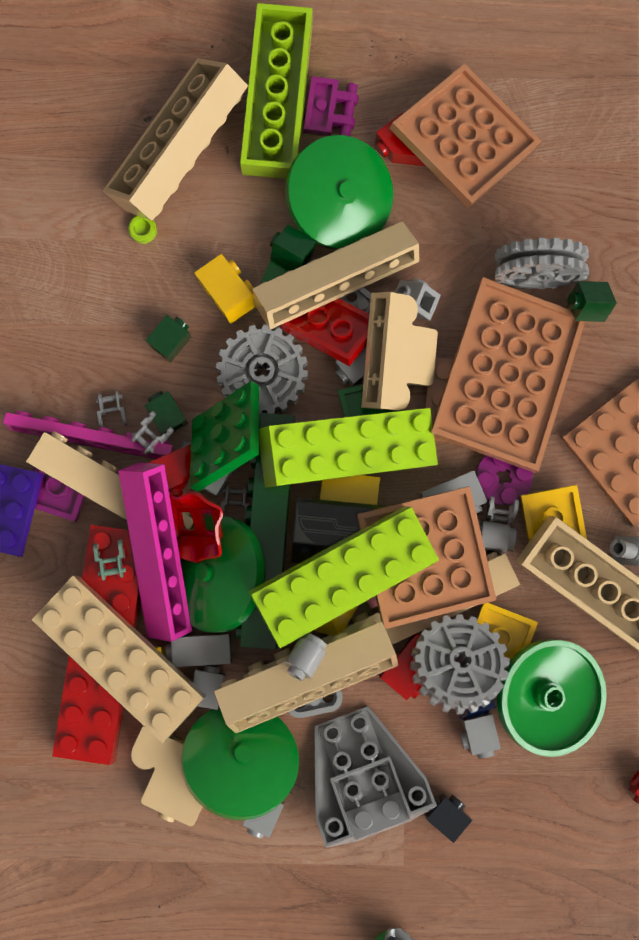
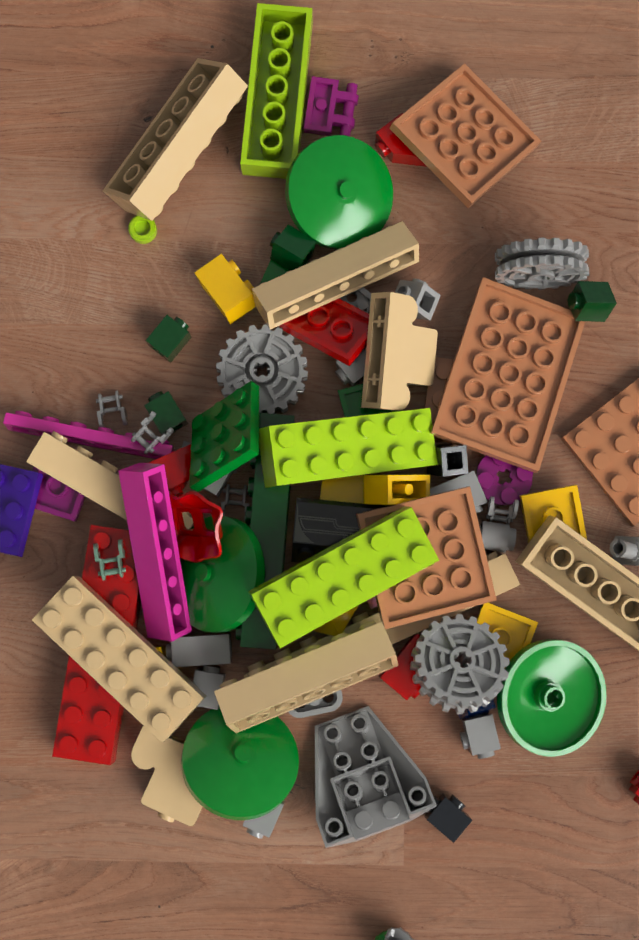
(305, 657): light grey brick -> none
(395, 488): none -> yellow brick
(451, 460): none -> black brick

